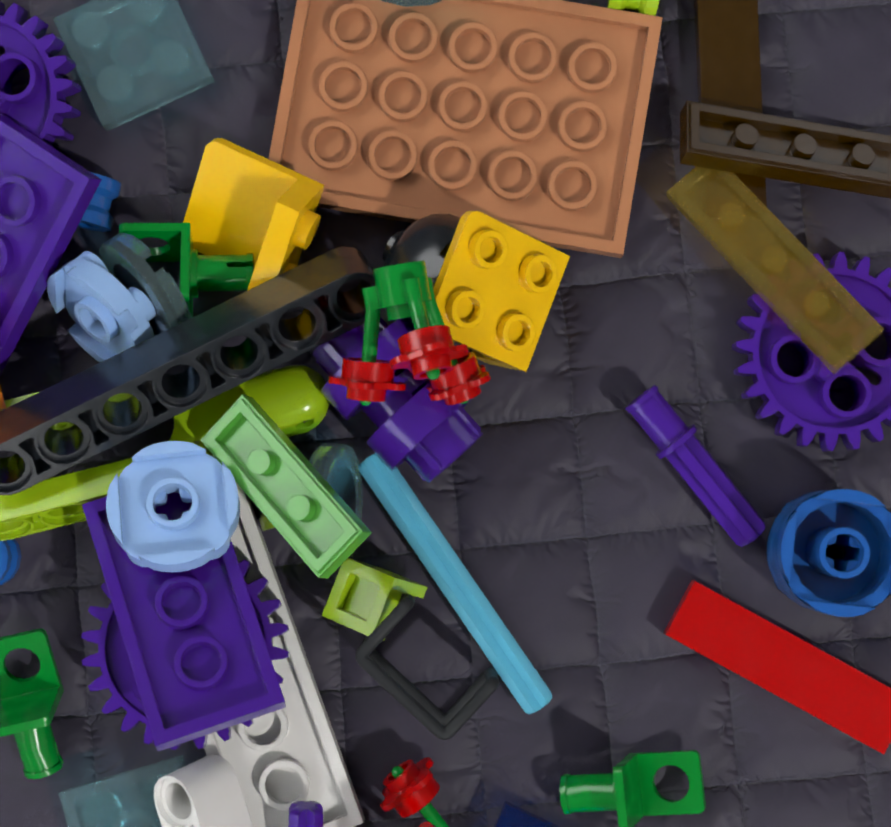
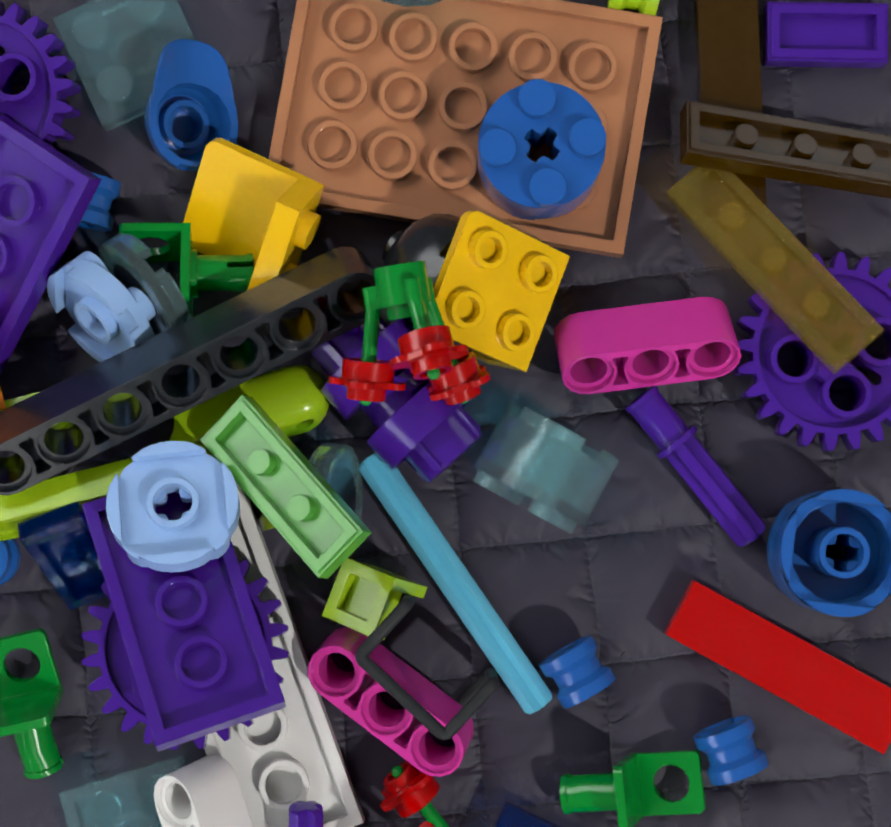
(65, 553): none -> clear blue plate
(190, 103): none -> blue piece
(360, 699): none -> dark pink beam
(540, 115): none -> blue brick
(547, 465): none -> clear light blue brick
(577, 671): none -> blue wheel
(646, 345): none -> dark pink beam
(731, 750): none -> blue wheel
(826, 34): none -> dark purple tile

